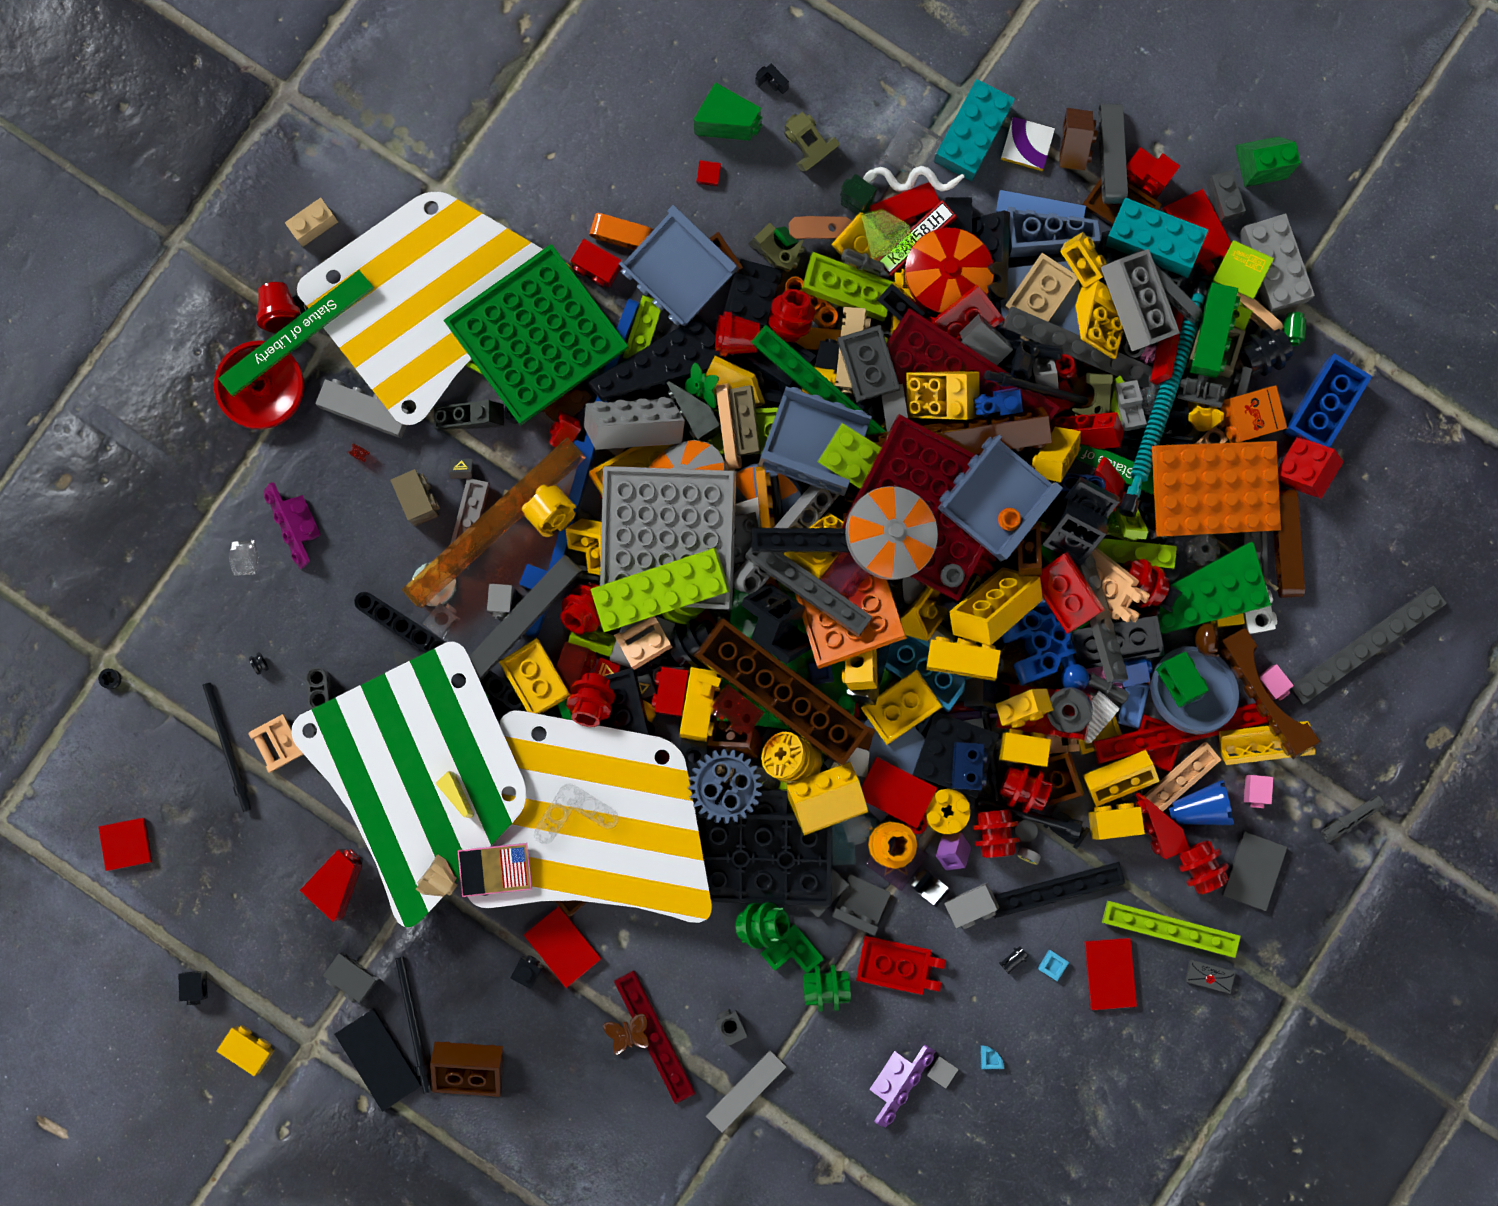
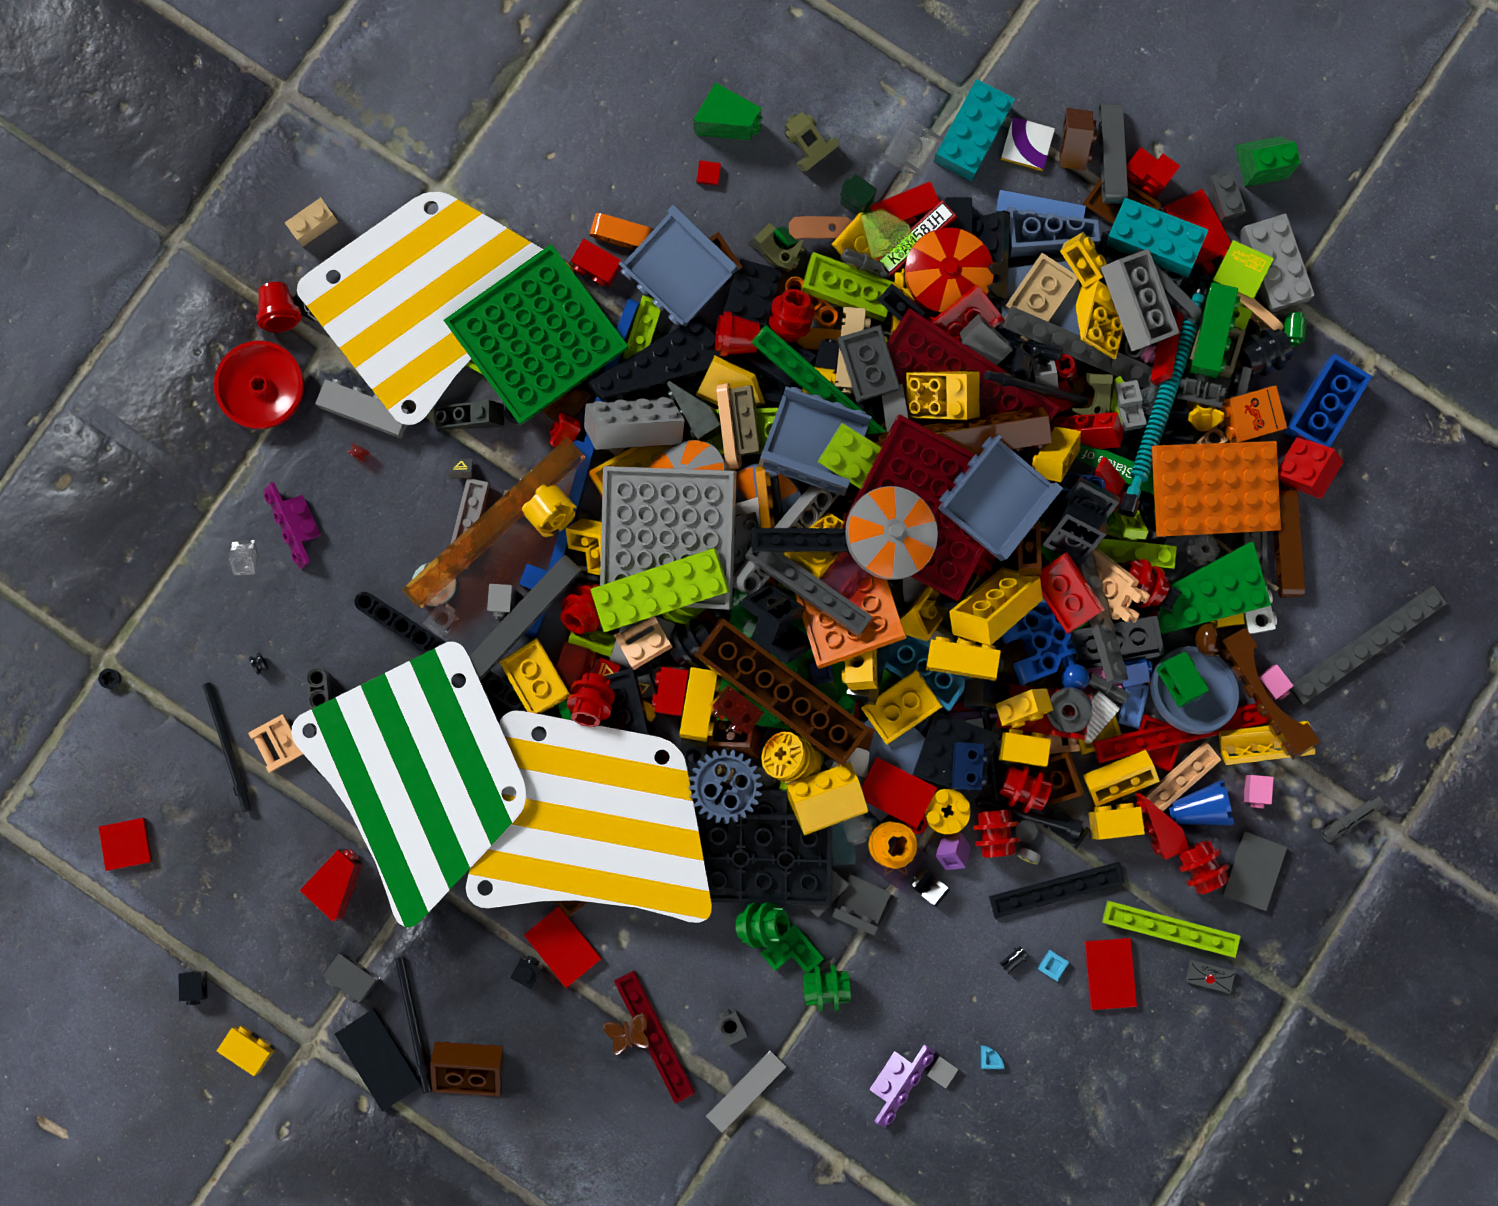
(295, 333): green tile -> none
(415, 498): dark tan brick -> none
(437, 879): tan brick -> none
(453, 791): light yellow slope -> none
(494, 869): tile -> none
(576, 804): clear beam -> none
(702, 385): green piece -> none
(708, 682): yellow tile -> none
(774, 77): black bracket -> none
(872, 174): white animal -> none
(898, 966): red tile -> none
(952, 575): dark grey tile -> none
(972, 905): light grey brick -> none
(1003, 403): blue brick -> none
(1009, 519): orange plate -> none

